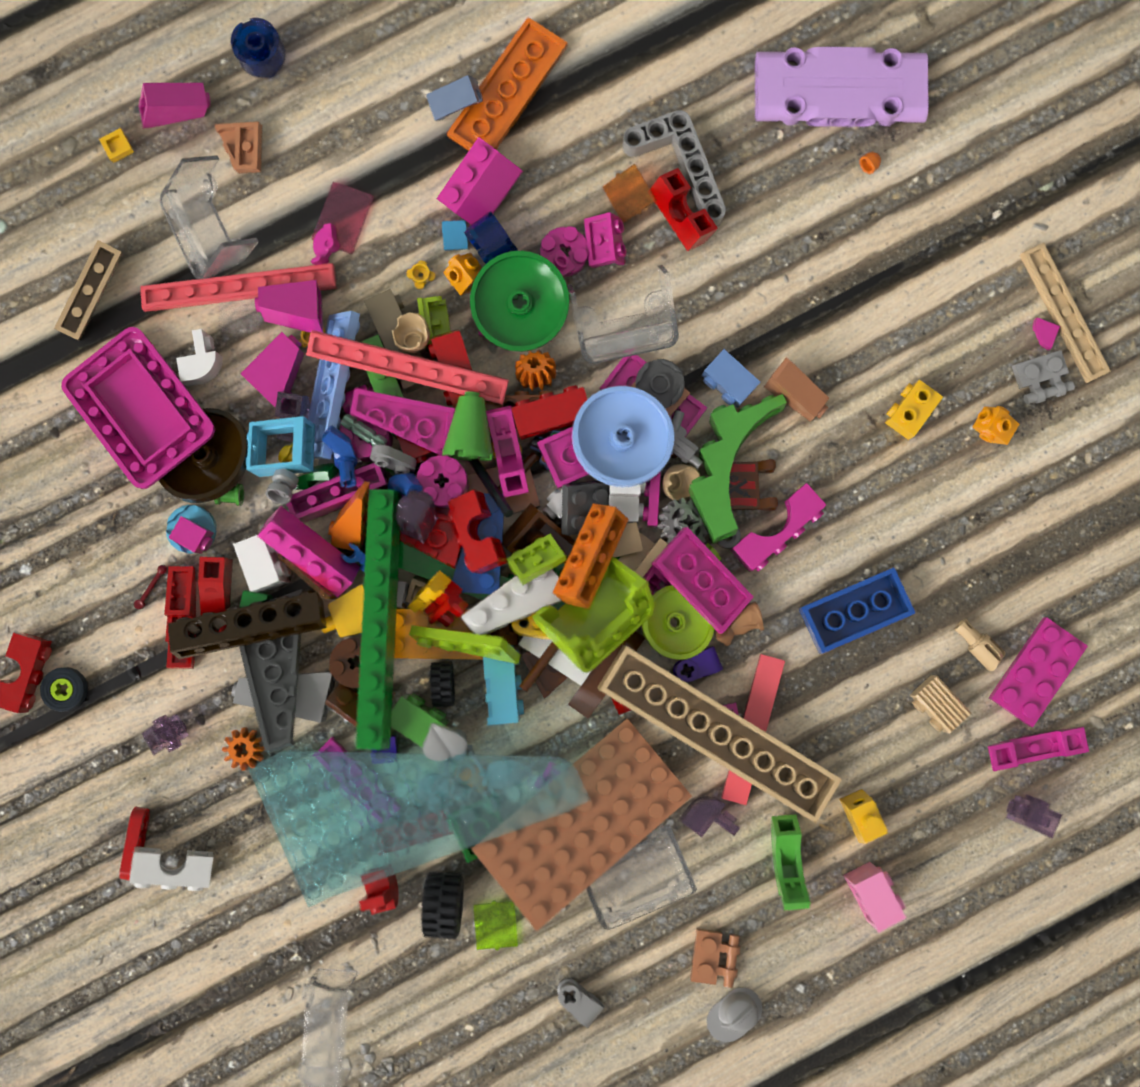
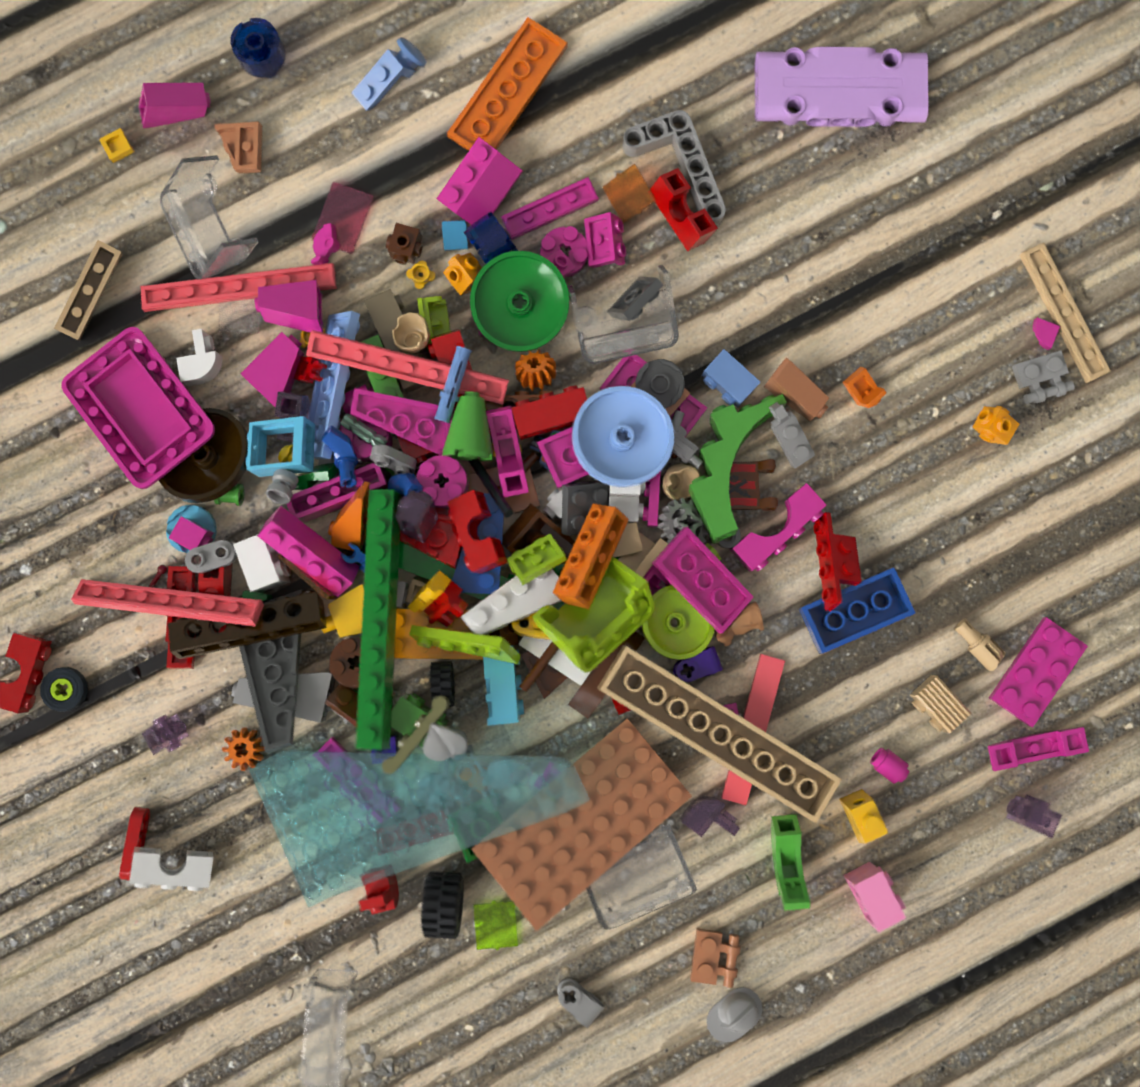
(168, 602): none -> coral tile
(209, 556): none -> light grey plate
(309, 370): none -> red plate
(387, 72): none -> medium blue piece
(404, 244): none -> reddish brown brick
(409, 743): none -> olive plate
(453, 384): none -> medium blue pin
(454, 97): sand blue hinge -> none
(549, 208): none -> dark pink tile
(631, 302): none -> dark grey plate
(790, 436): none -> light grey hinge
(837, 561): none -> red bracket
(863, 388): none -> orange bracket
(870, 162): orange hinge -> none
(890, 765): none -> dark pink brick
(913, 409): yellow brick -> none

